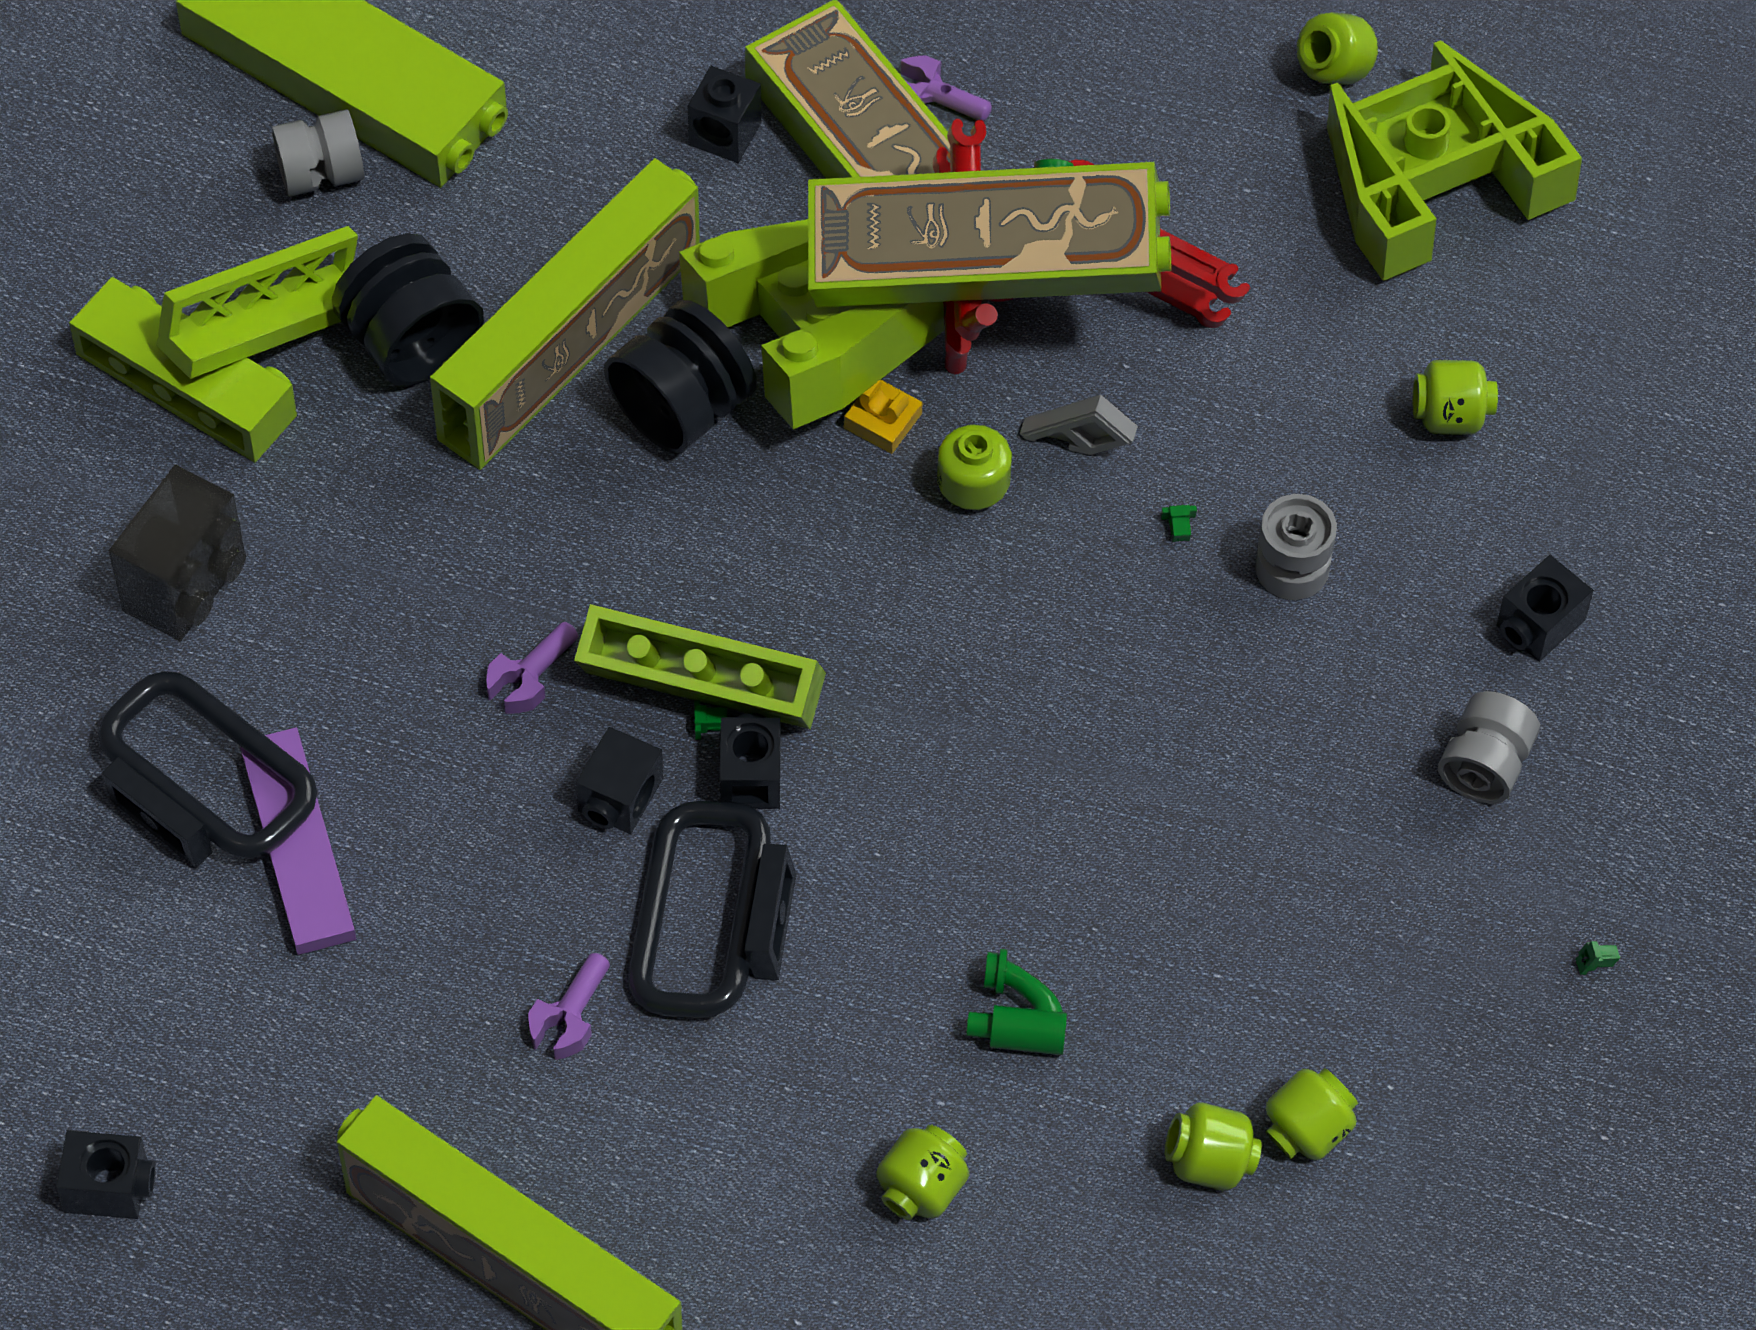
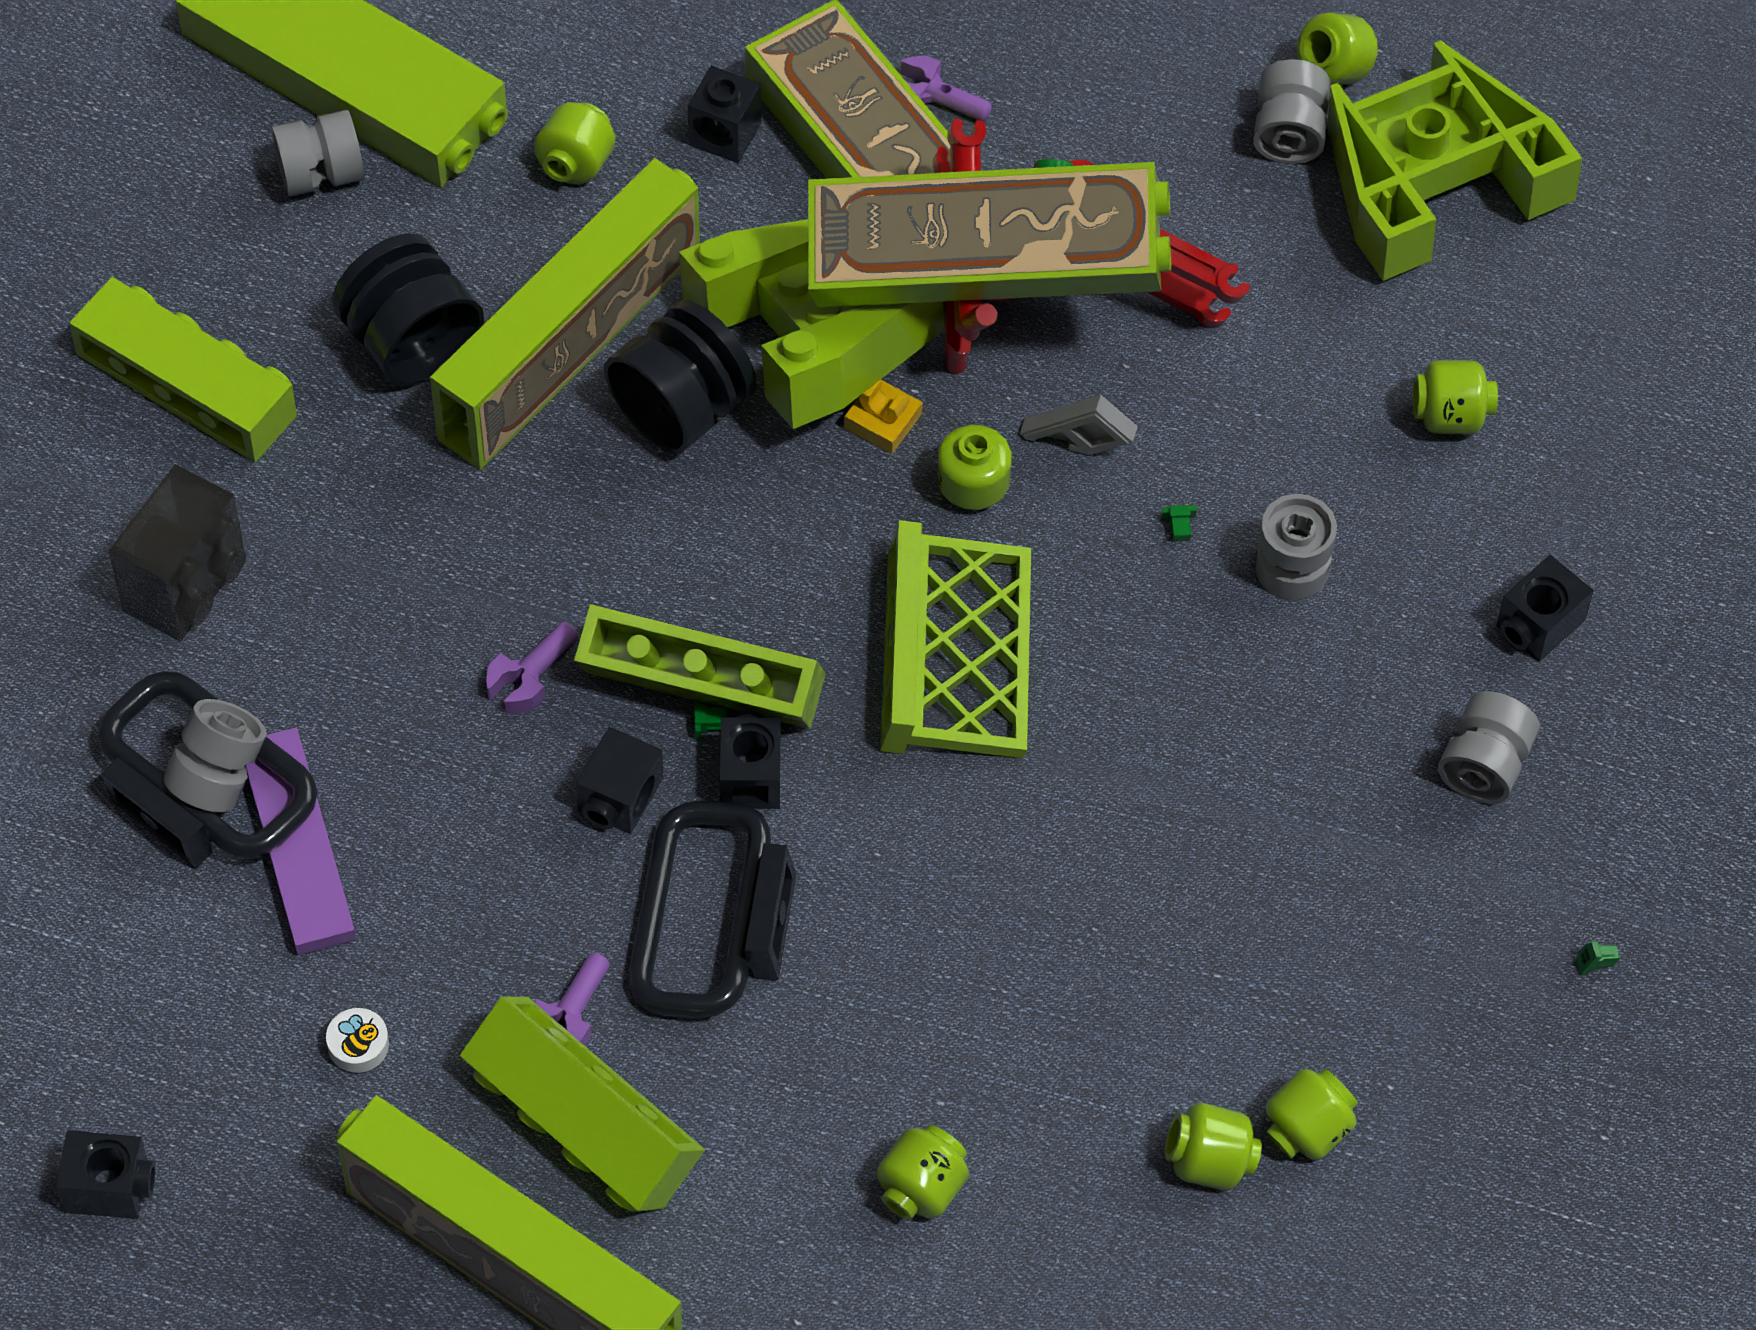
(211, 760): none -> light grey wheel
(260, 314): lime fence -> none
(357, 1040): none -> white tile
(574, 140): none -> lime head
(581, 1104): none -> lime brick
(907, 650): none -> lime fence
(1014, 1027): green plant -> none
(1292, 111): none -> light grey wheel

